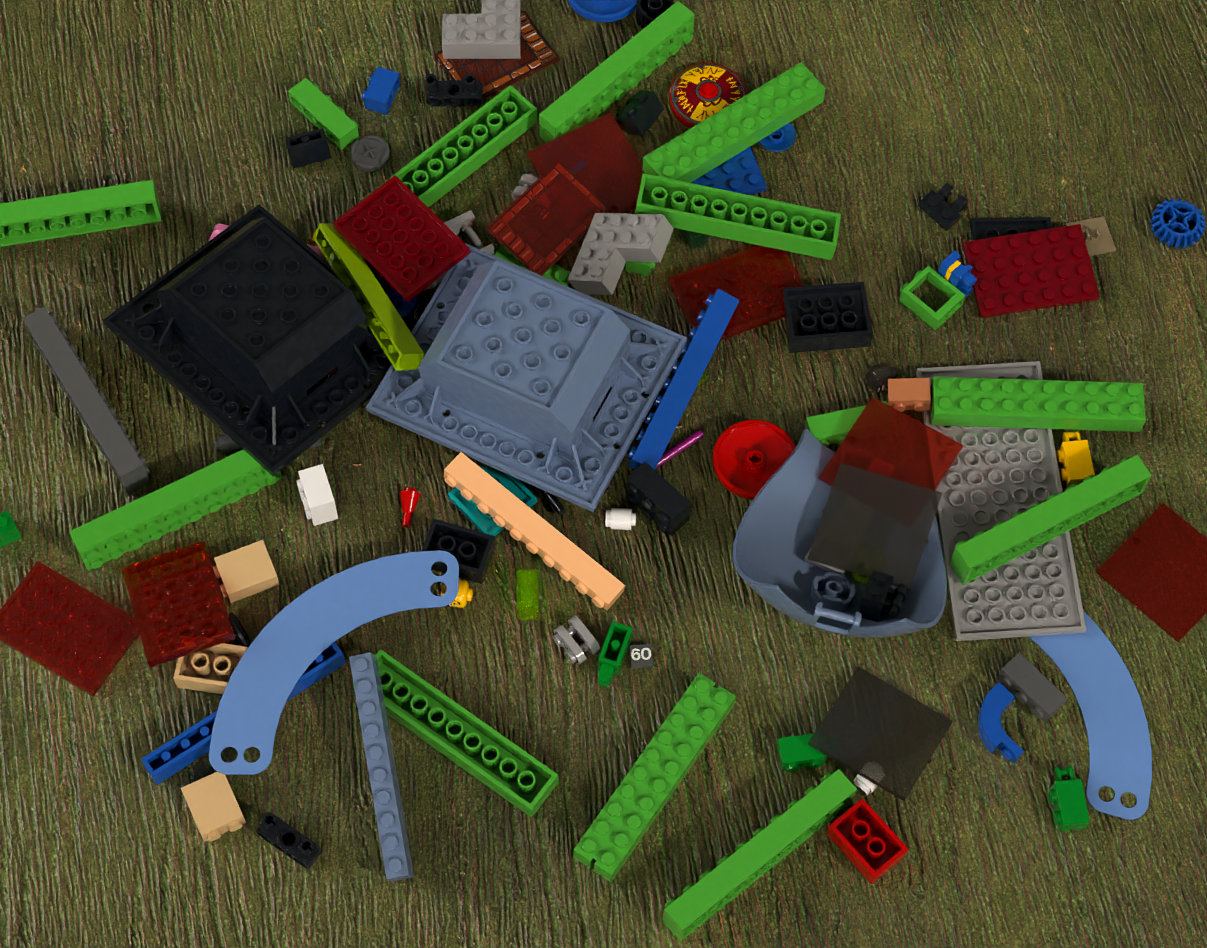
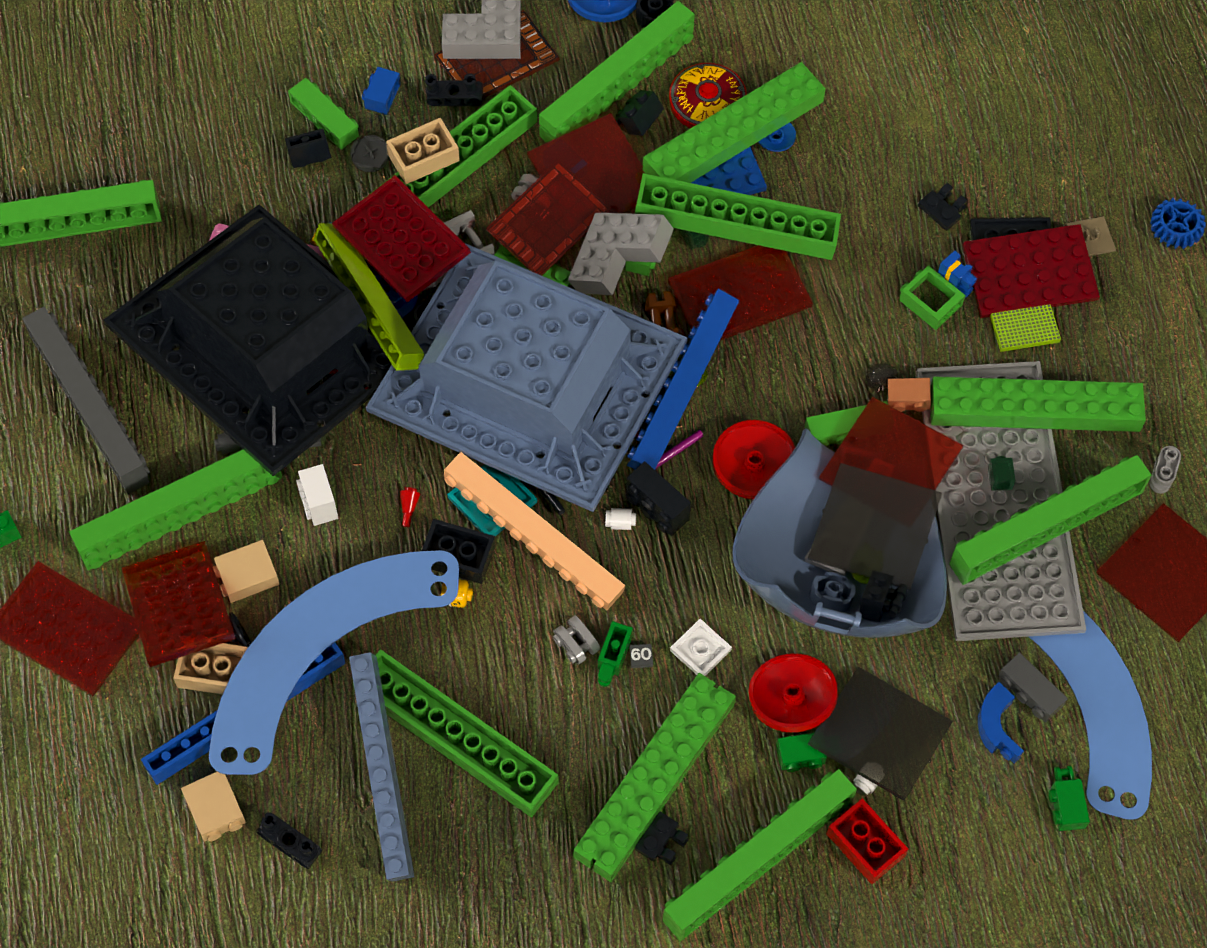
(422, 150): none -> tan brick
(528, 594): clear neon green brick -> none
(657, 836): none -> black plate
(663, 308): none -> reddish brown piece
(700, 648): none -> white plate
(793, 692): none -> red dish
(827, 317): black slope -> none
(1001, 473): none -> clear green brick
(1025, 328): none -> lime tile
(1074, 458): yellow brick -> none
(1165, 469): none -> light grey brick

